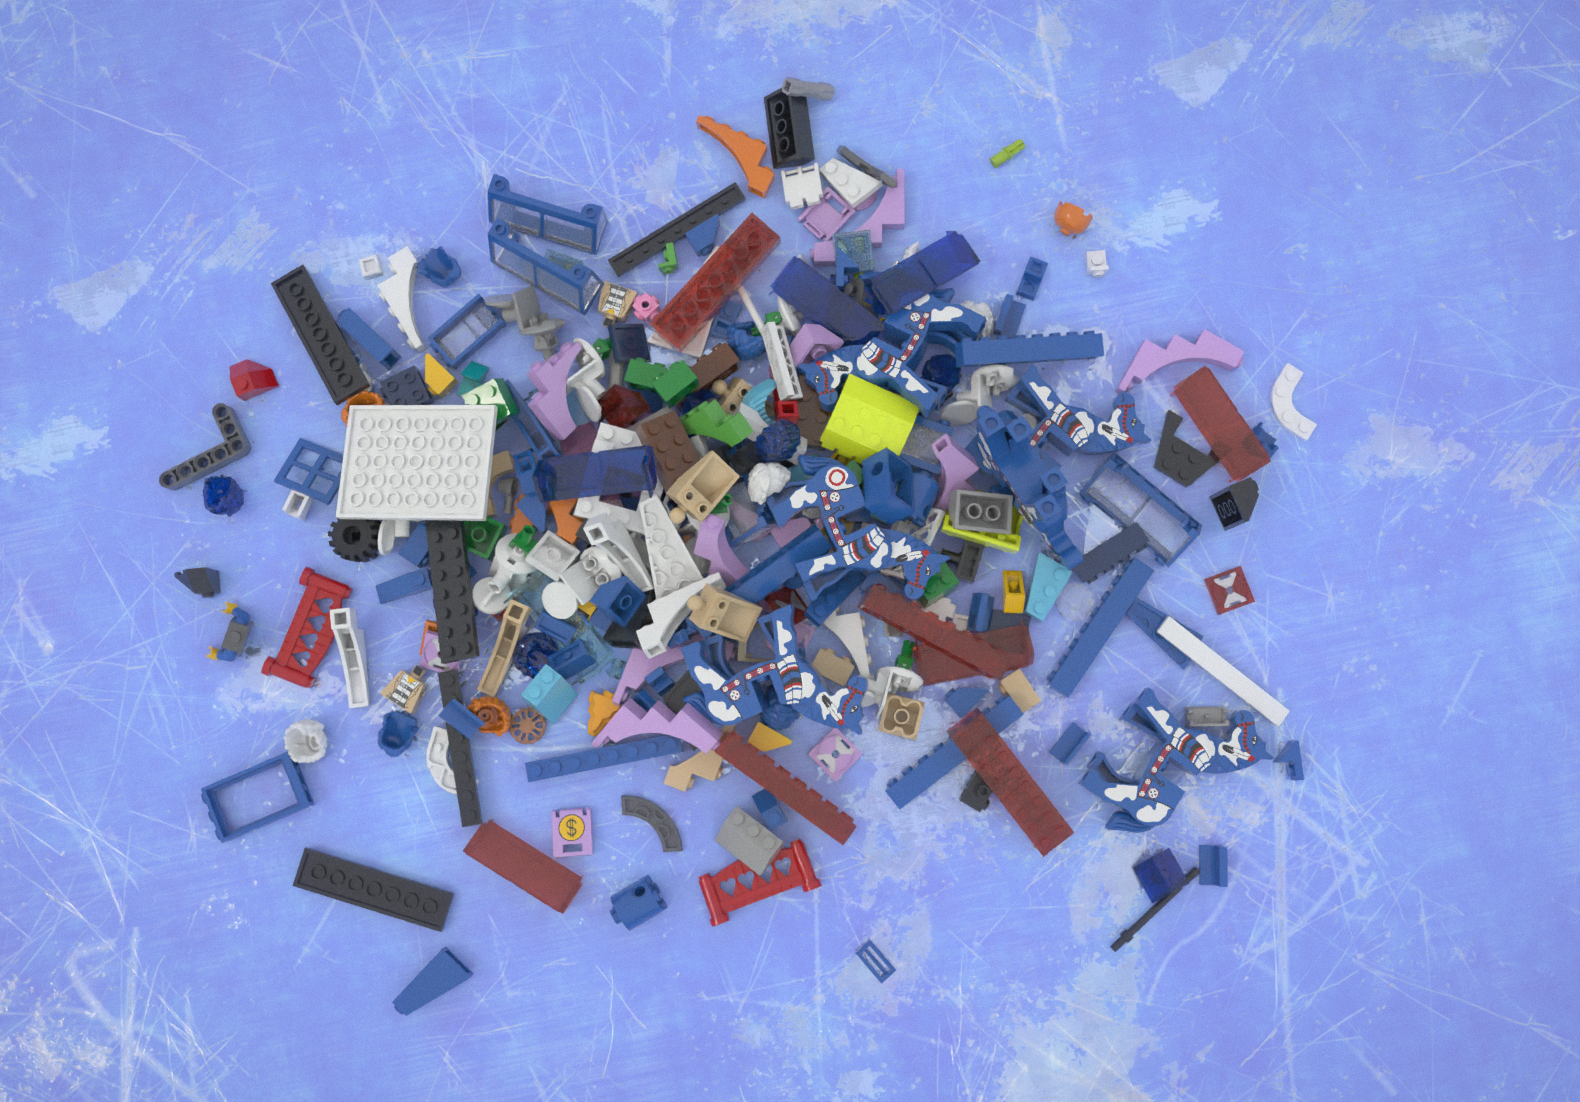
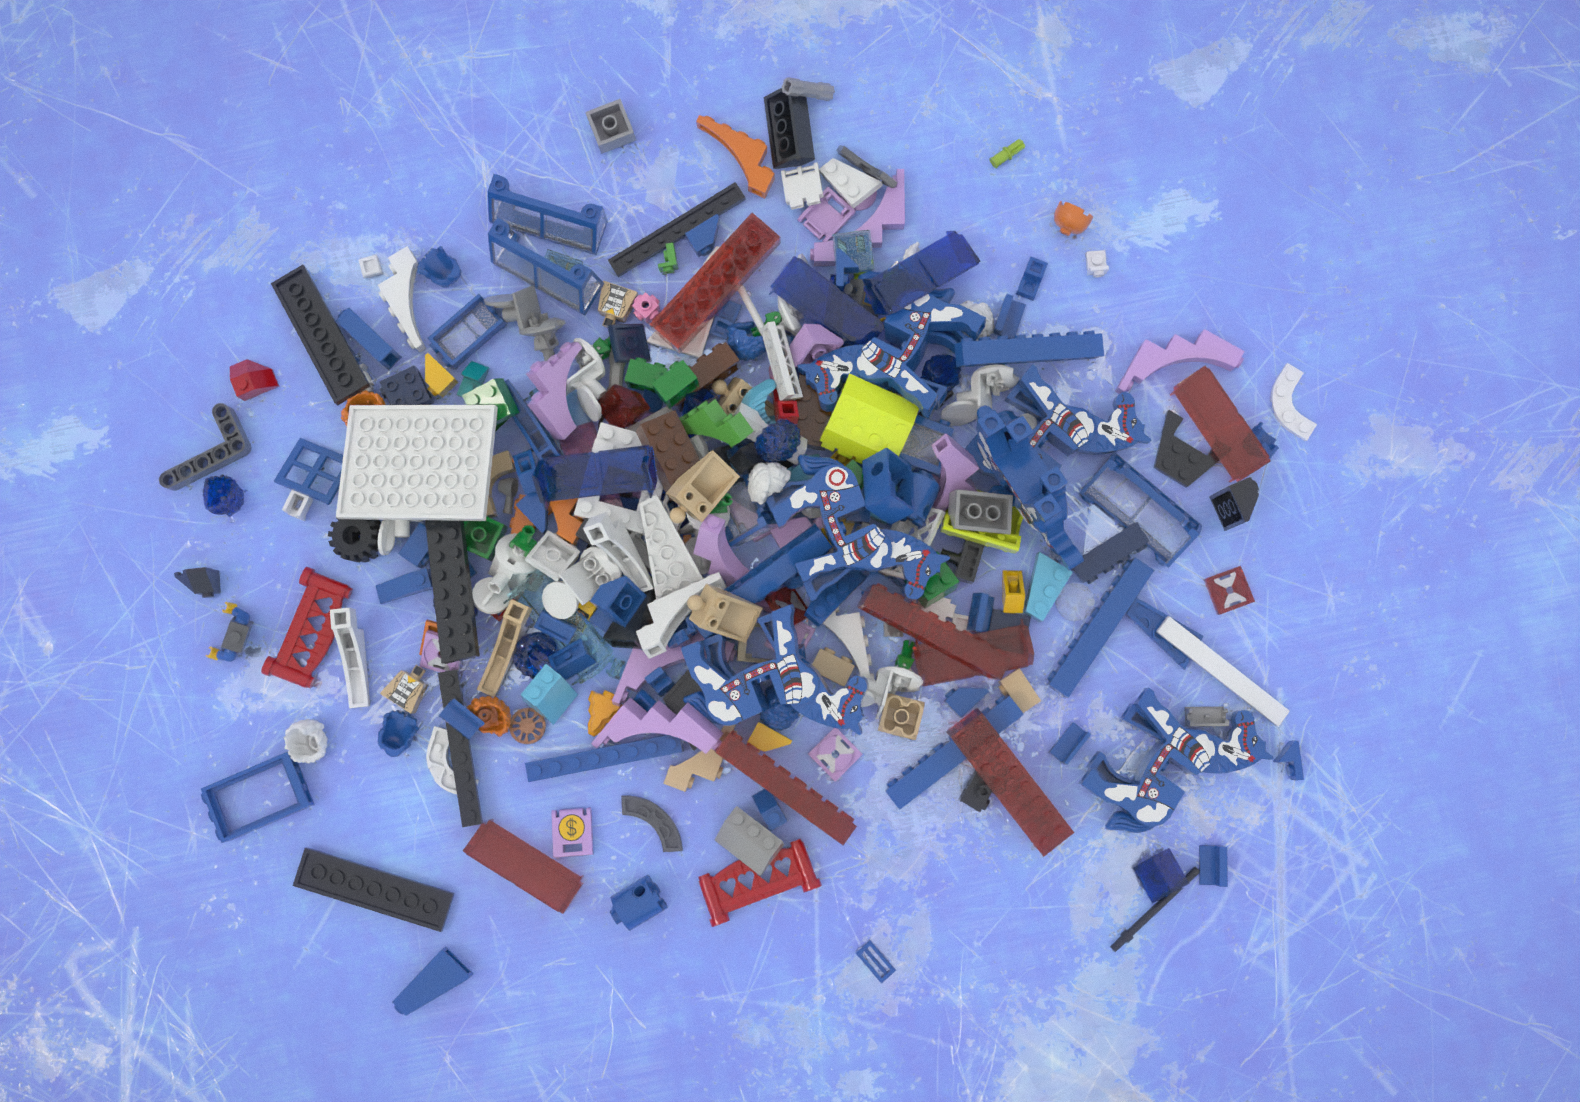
(610, 126): none -> light grey brick

